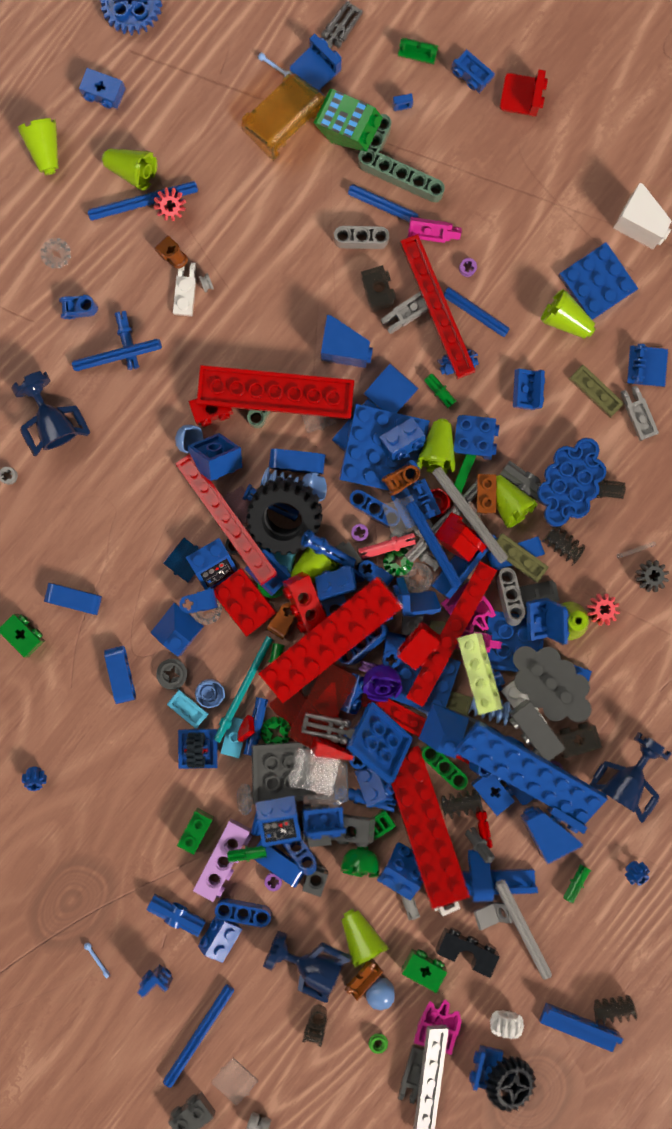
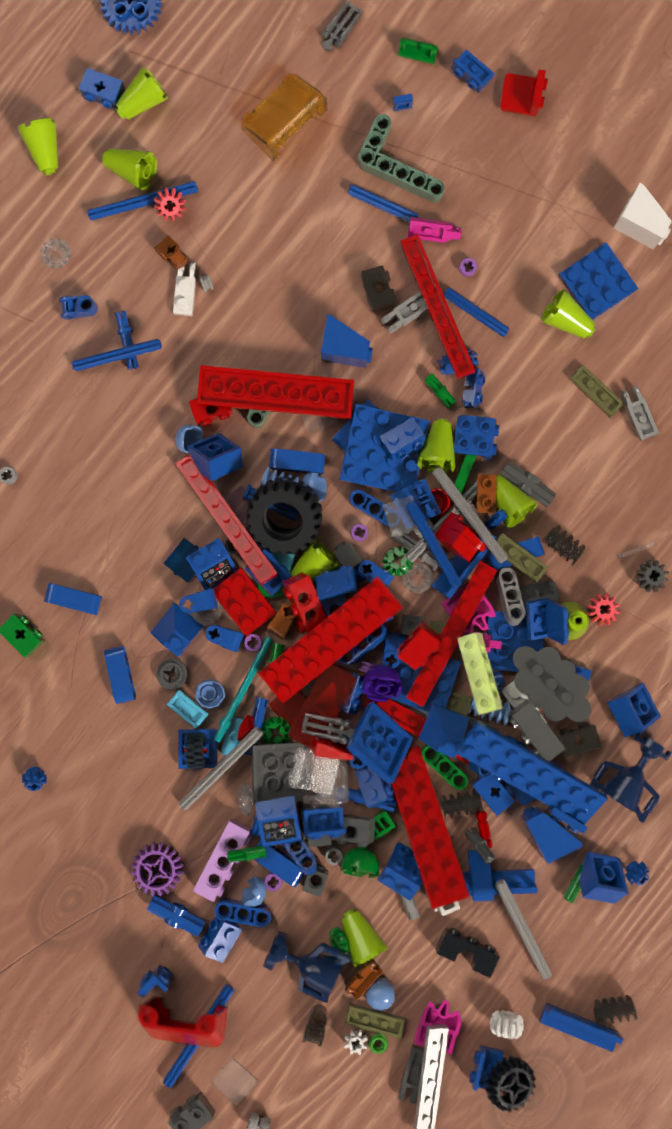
(51, 423): dark blue piece -> none
(87, 946): light blue hinge -> none
(140, 95): none -> lime cone
(148, 884): none -> medium lavender gear
(195, 831): green brick -> none
(206, 1032): none -> red windscreen
(220, 768): none -> light grey axle
(228, 638): none -> blue piece
(248, 638): none -> medium lavender bush
(255, 893): none -> medium blue hair
(261, 56): light blue hinge -> none
(318, 63): blue bracket -> none
(321, 546): blue pin -> none
(329, 860): none -> light grey bush
(338, 939): none -> green gear
(347, 121): green slope -> none
(359, 1045): none -> white gear
(370, 233): light grey beam -> none
(375, 1021): none -> olive tile
(391, 390): blue slope -> none
(395, 543): coral pin -> none
(399, 479): dark orange piece -> none
(415, 603): blue bracket -> none
(430, 979): green brick -> none
(474, 396): none -> blue hinge
(491, 915): light grey bracket -> none
(495, 519): none -> blue axle
(528, 389): blue bracket -> none
(571, 482): blue plate -> none
(602, 878): none -> blue slope
(611, 489): clear smoke piece -> none
(634, 710): none -> blue slope
(647, 365): blue hinge -> none

